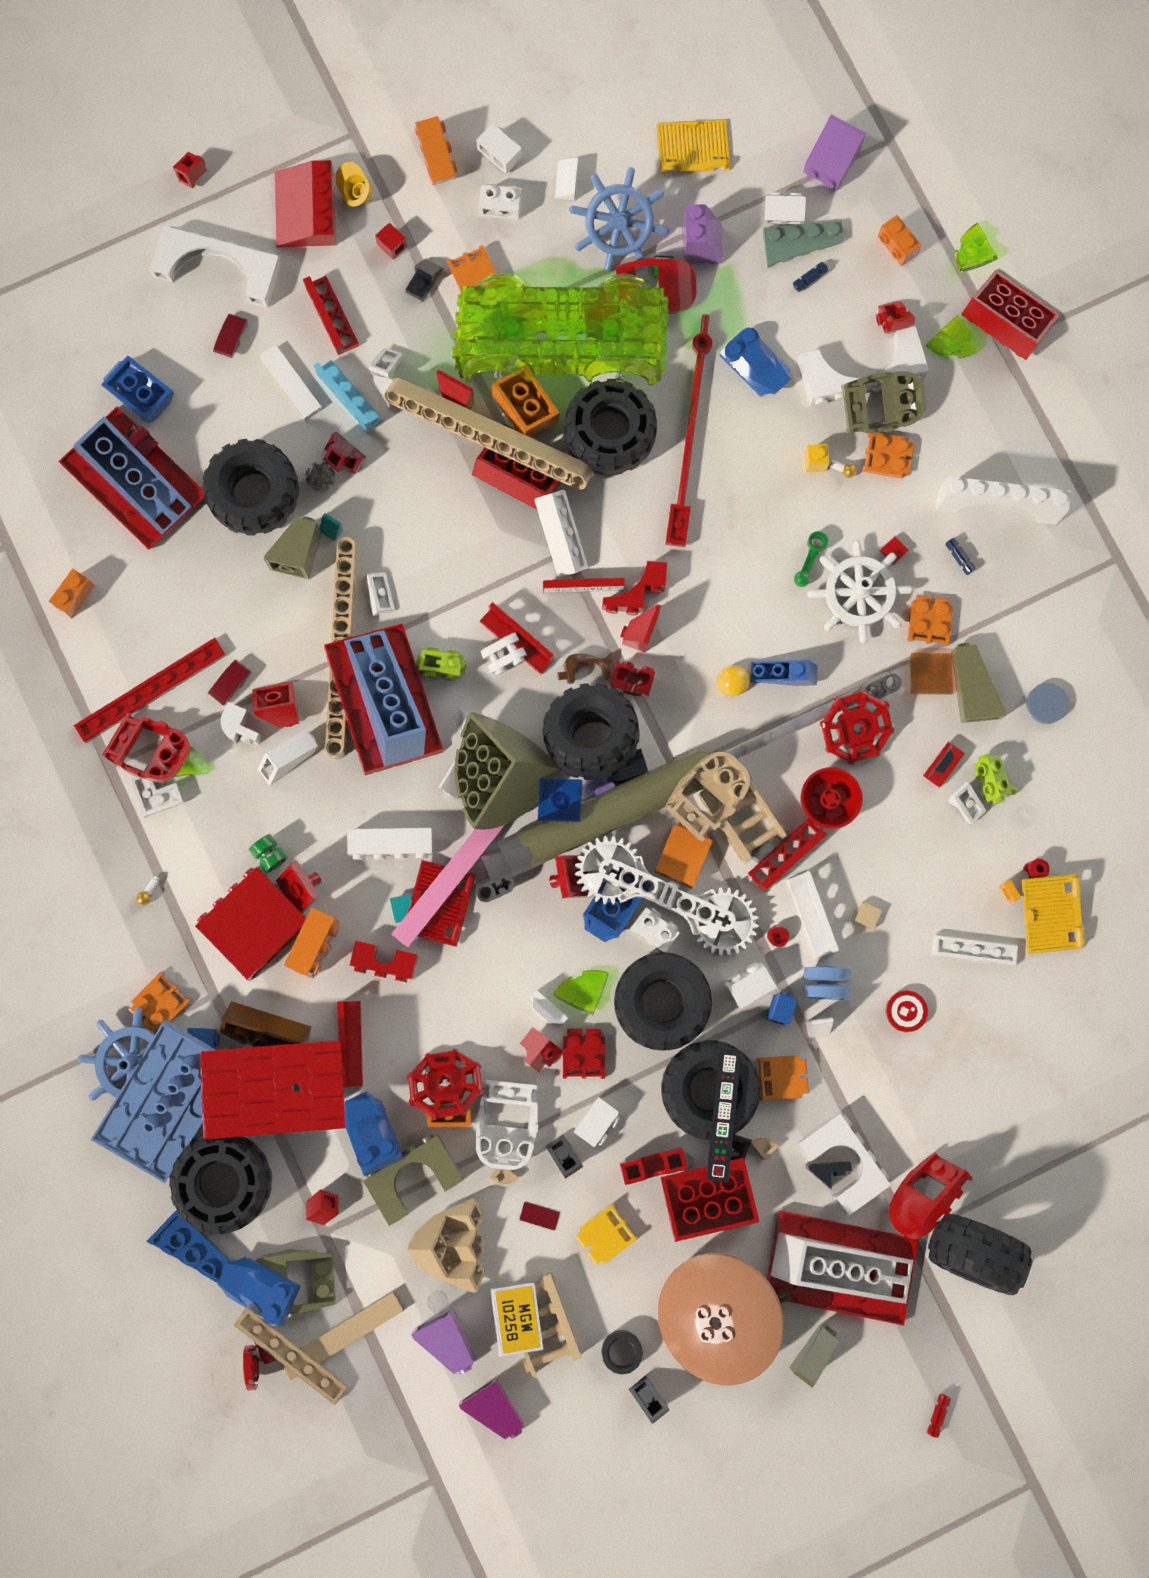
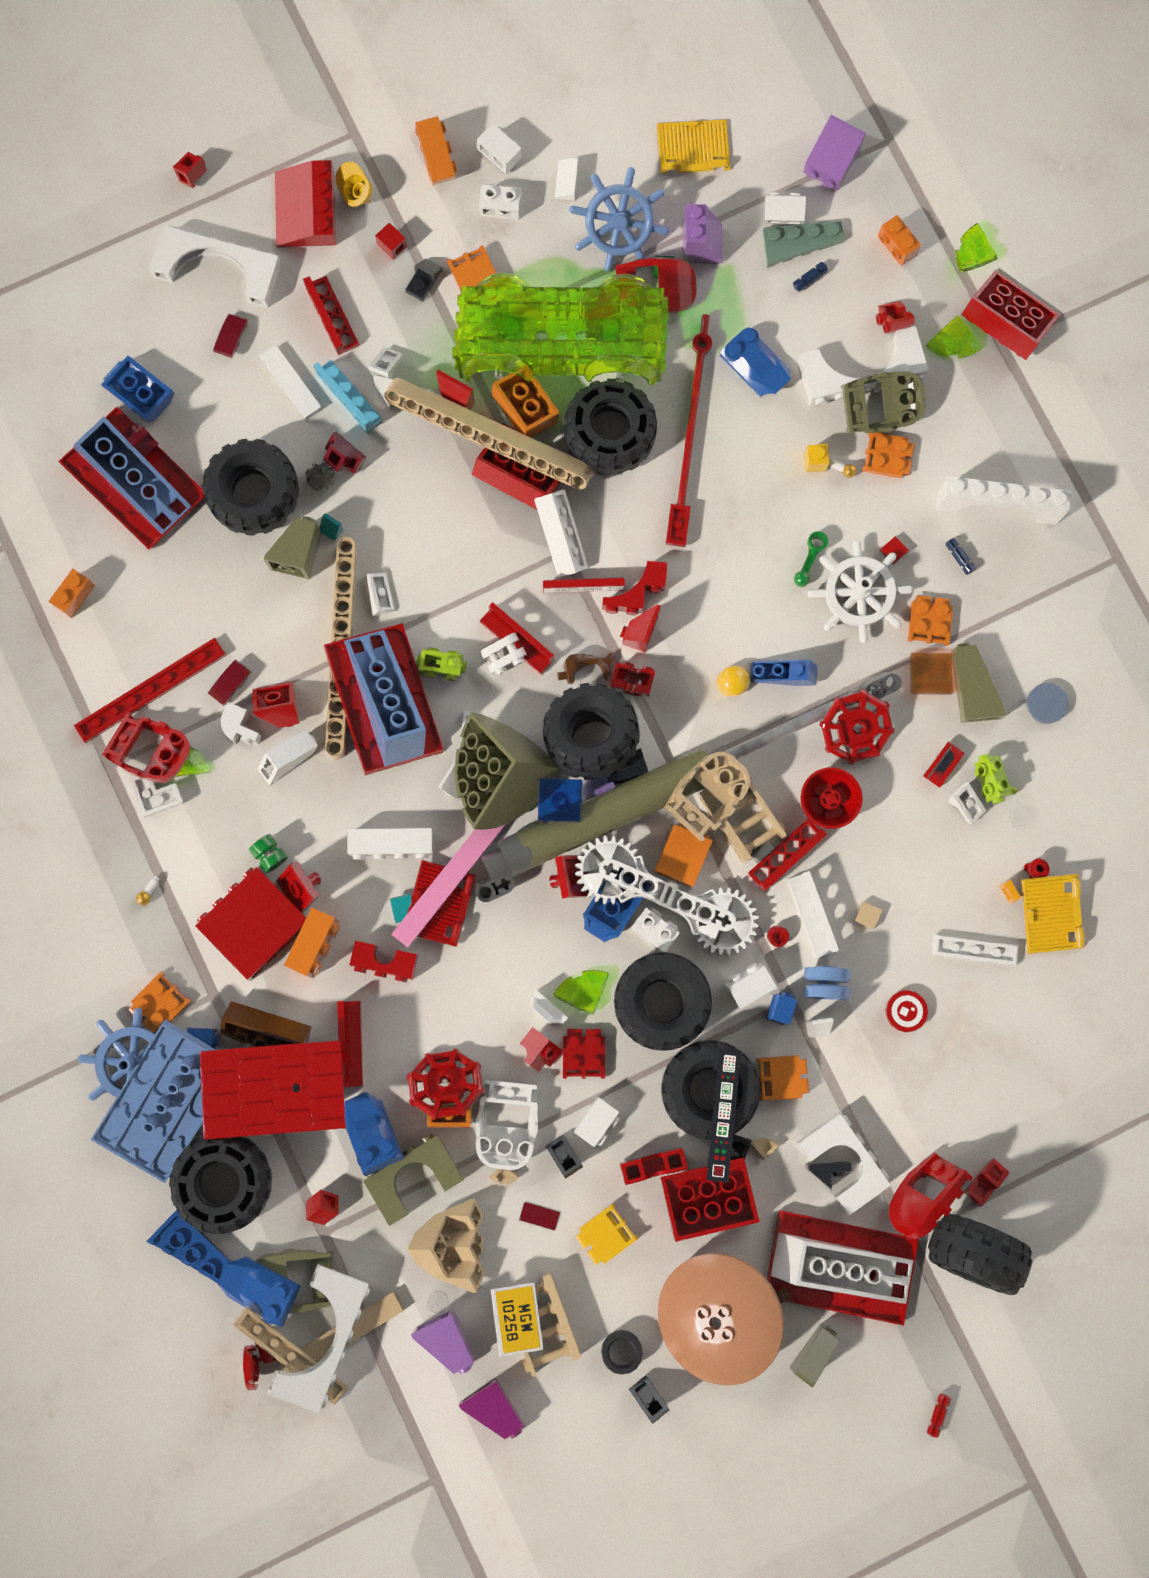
(310, 1386): none -> white arch
(986, 1182): none -> red slope

